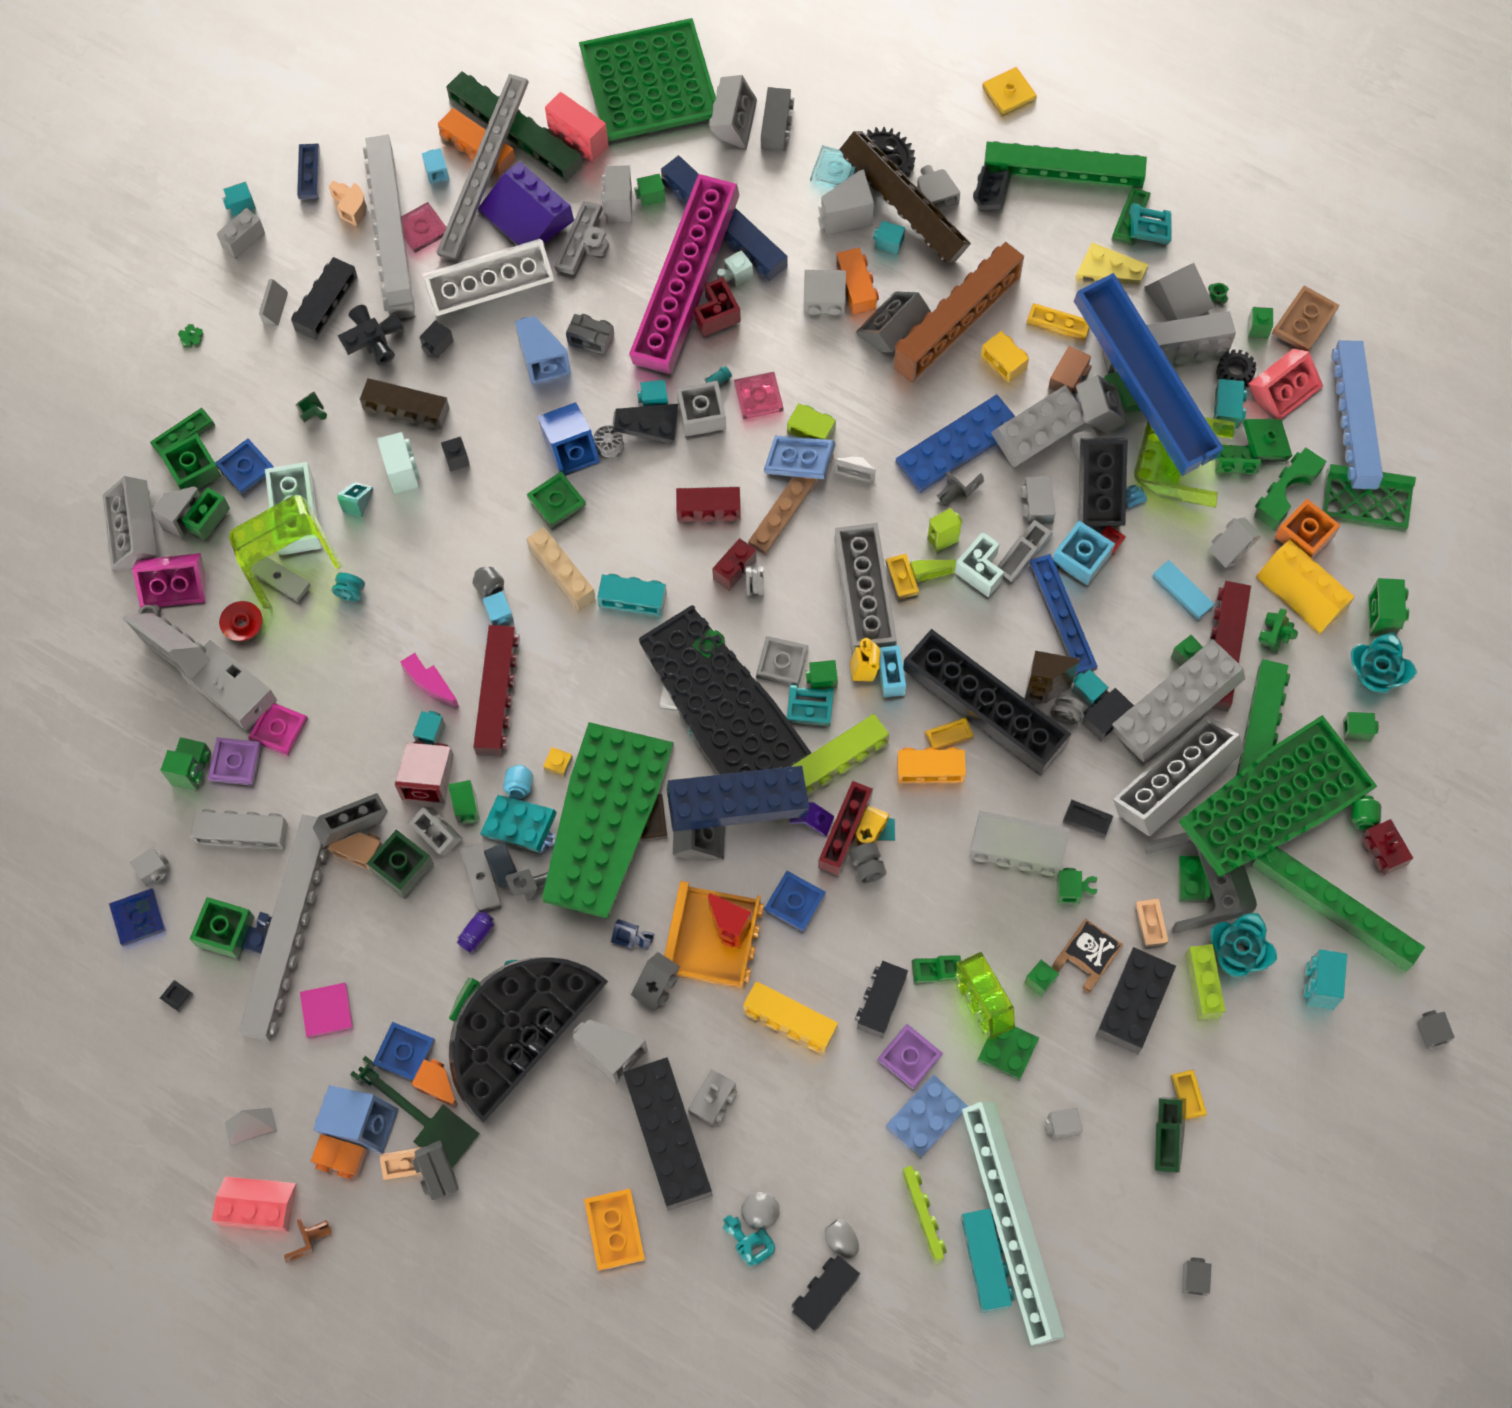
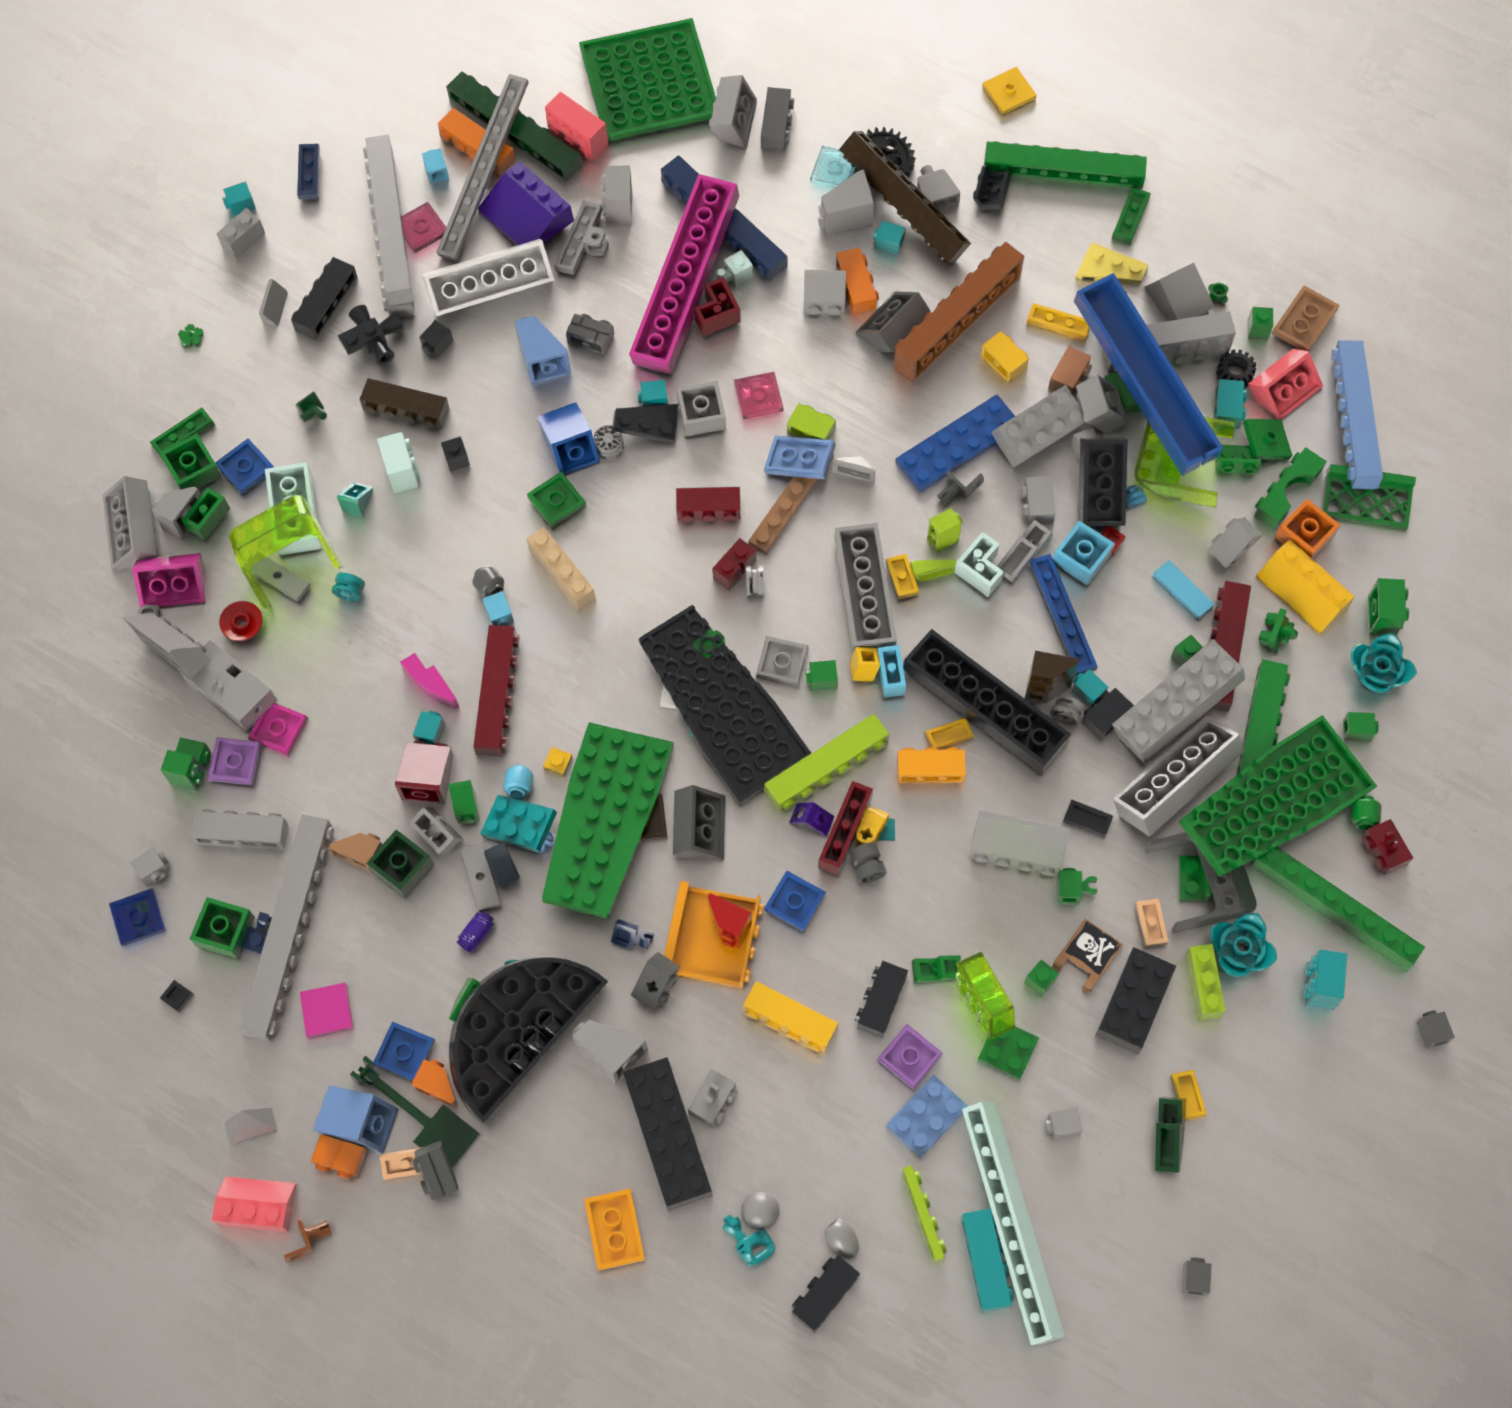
(350, 819): dark grey brick -> none
(352, 202): light nougat brick -> none
(528, 883): dark grey bracket -> none
(632, 594): teal brick -> none
(650, 190): green brick -> none
(721, 375): teal pin -> none
(737, 798): dark blue brick -> none
(810, 711): teal plate -> none
(872, 651): yellow arm -> none
(1148, 228): teal plate -> none

